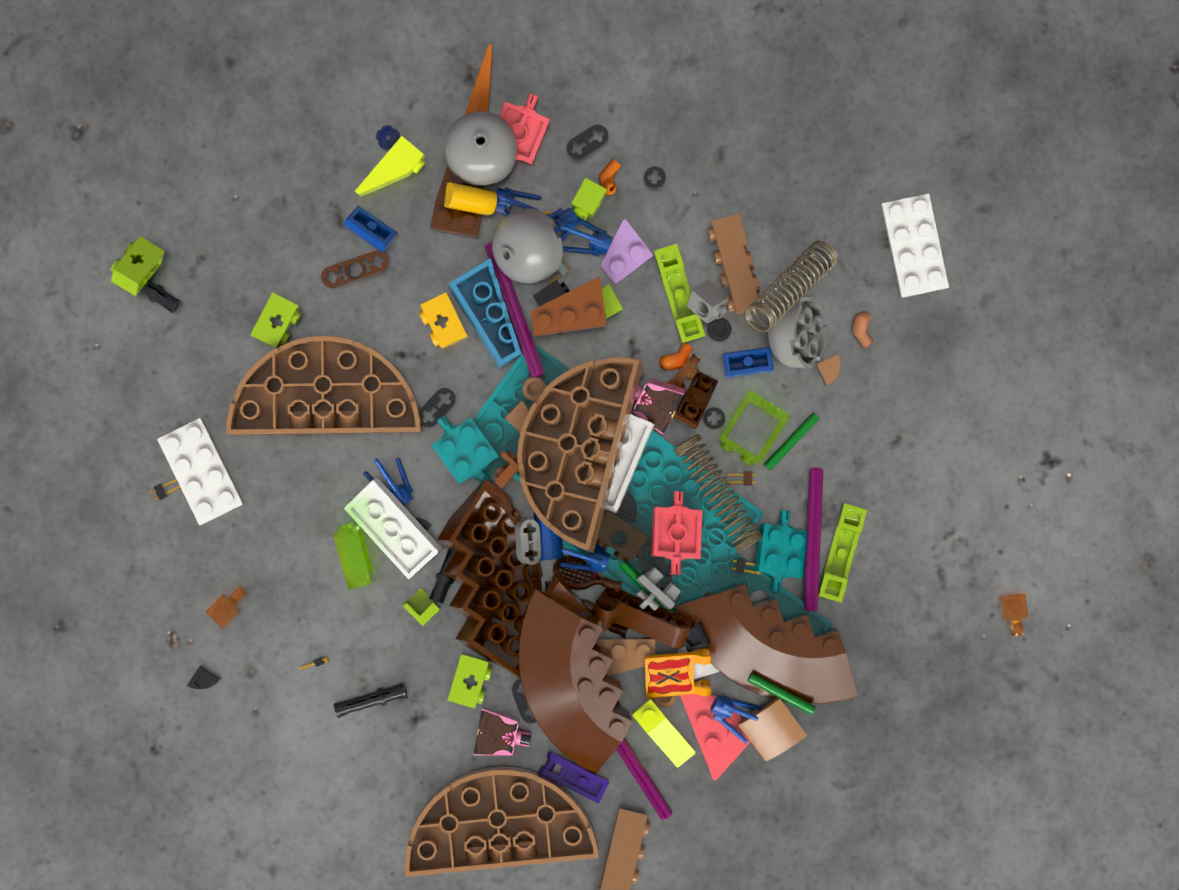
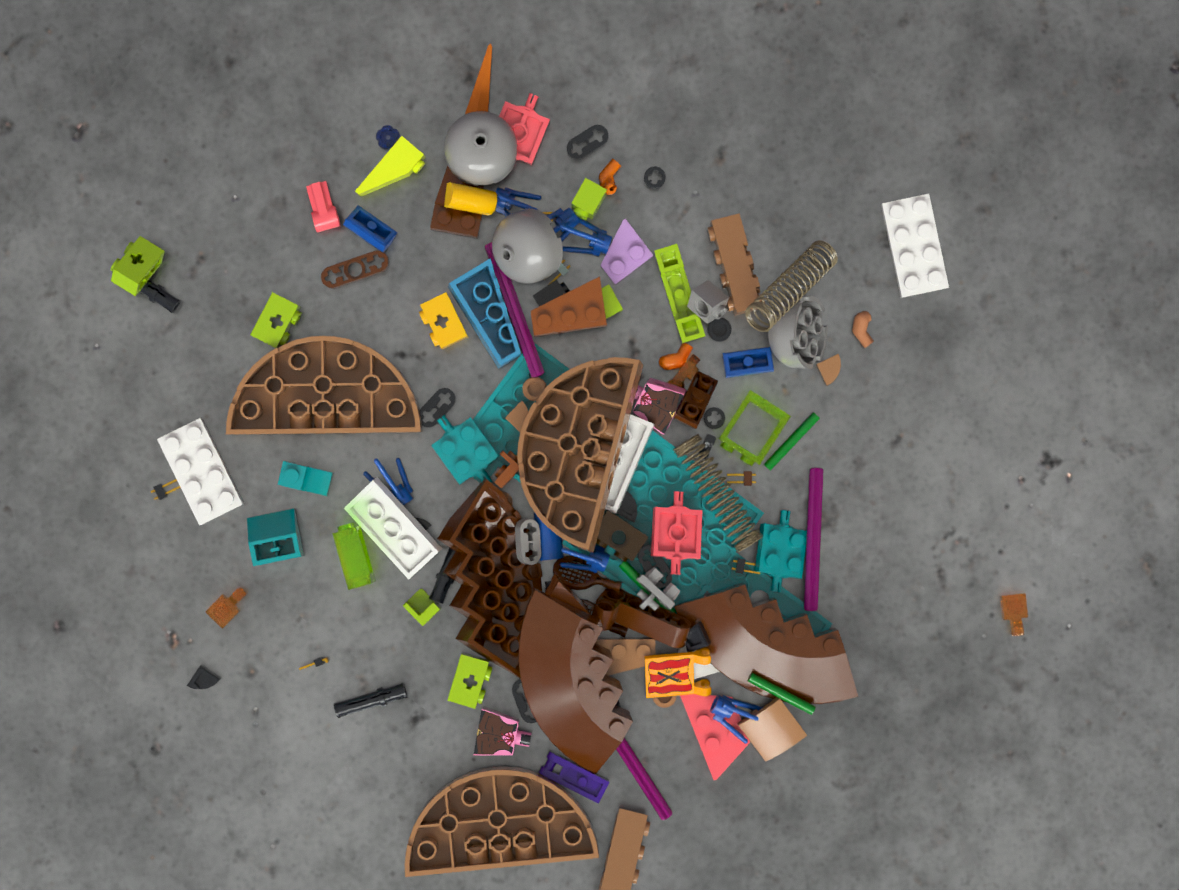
(274, 537): none -> teal slope
(305, 478): none -> teal arch
(323, 213): none -> coral piece
(663, 732): neon yellow slope -> none
(709, 441): none -> black tile
(842, 552): lime slope -> none

